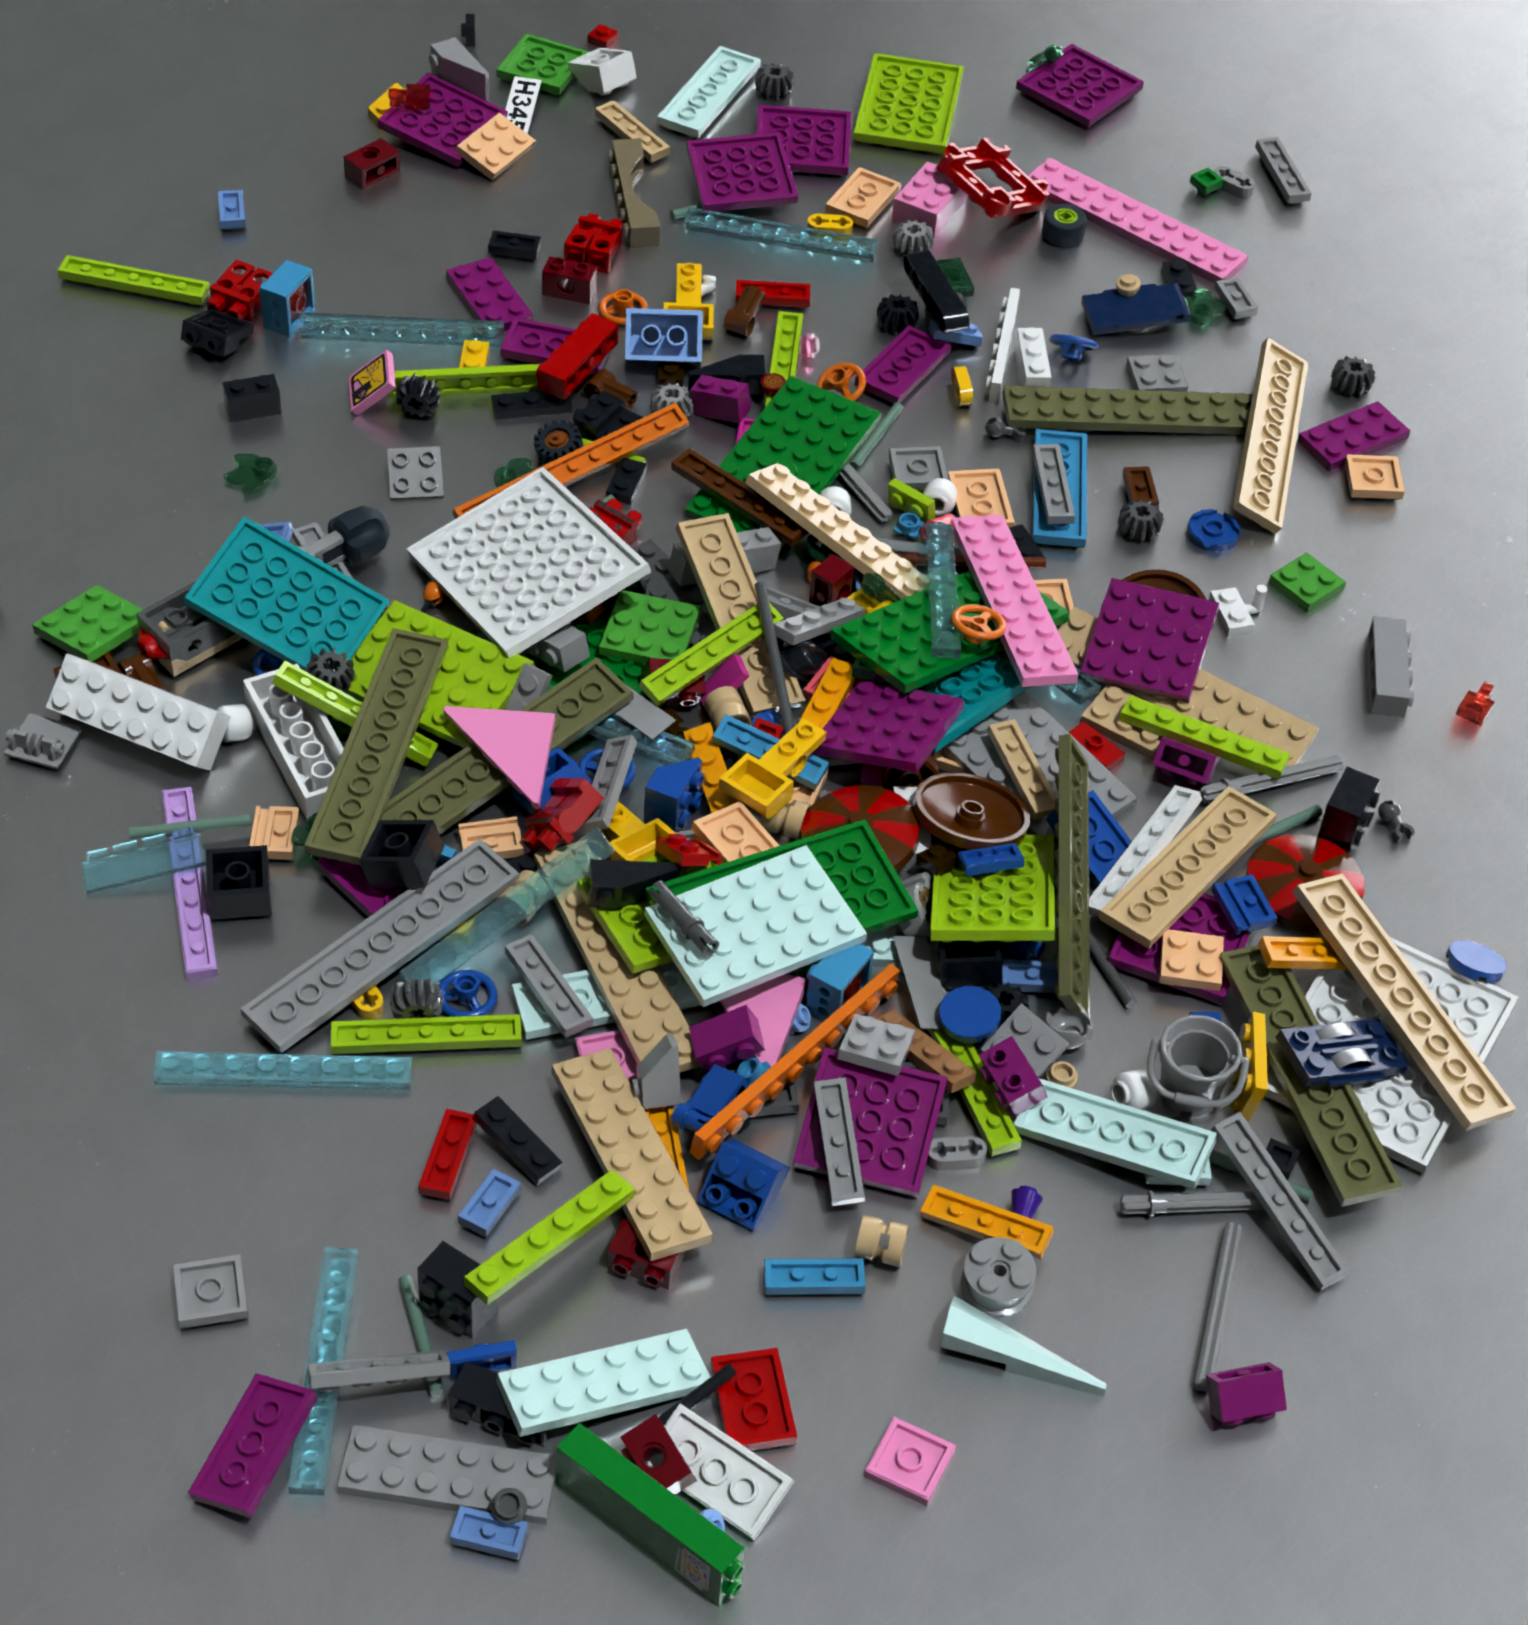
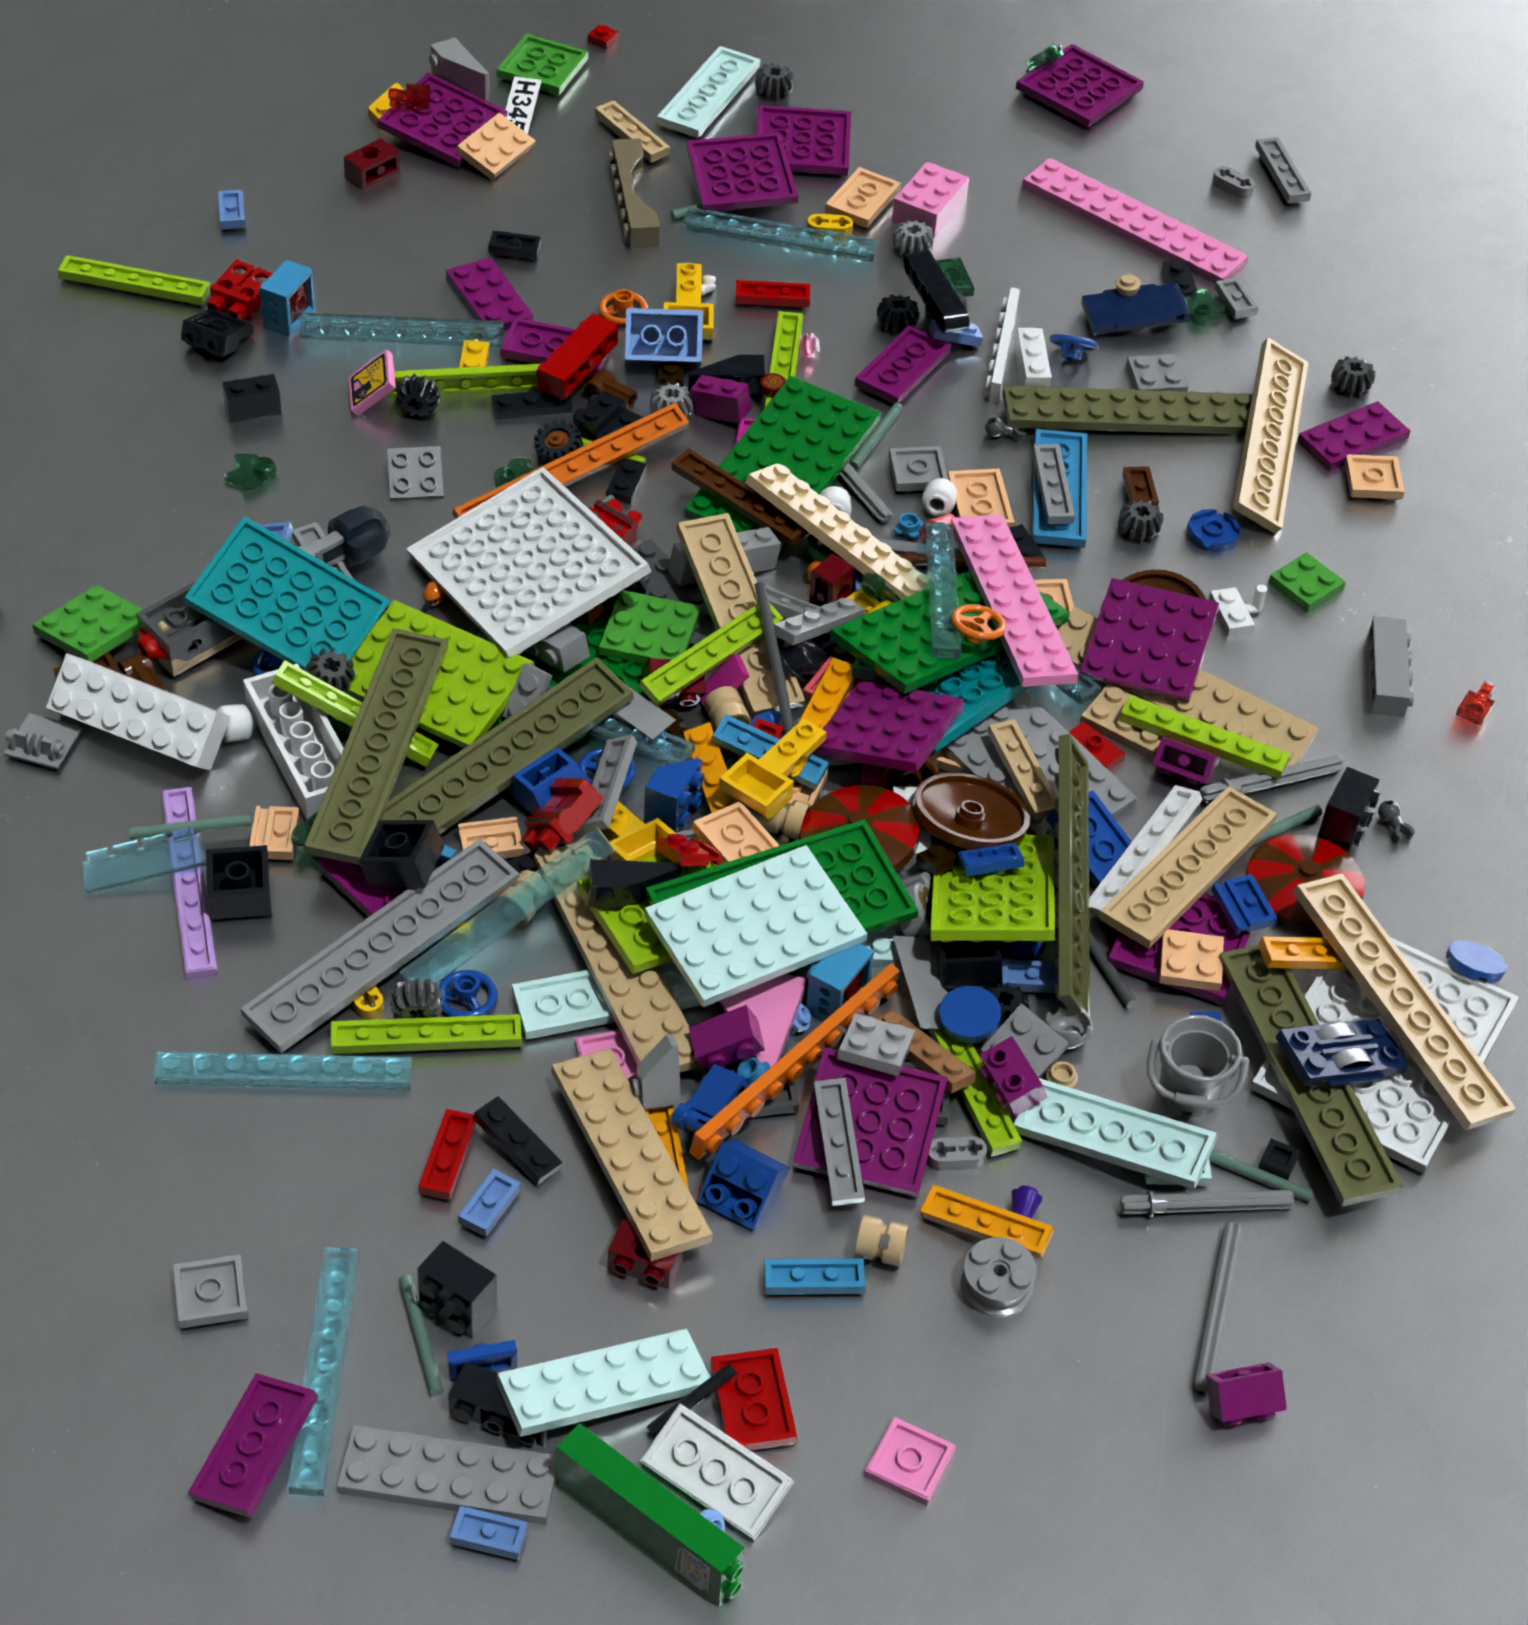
(366, 1371): light grey plate -> none
(468, 30): black plate -> none
(509, 1506): dark grey plate -> none
(512, 742): bright pink tile -> none
(548, 985): light grey plate -> none
(549, 1237): lime plate -> none
(569, 280): dark red brick -> none
(594, 241): red hips -> none
(604, 70): white slope -> none
(653, 1438): dark red brick -> none
(691, 927): dark grey pin -> none
(743, 316): reddish brown piece -> none
(839, 377): orange piece -> none
(908, 103): lime plate -> none
(910, 500): lime plate -> none
(961, 386): yellow beam -> none
(982, 1336): light aqua wedge -> none
(1026, 194): red plate -> none
(1064, 225): black wheel -> none
(1133, 1089): white head -> none
(1206, 181): green plate -> none
(1253, 1046): yellow plate -> none
(1280, 1201): light grey plate -> none

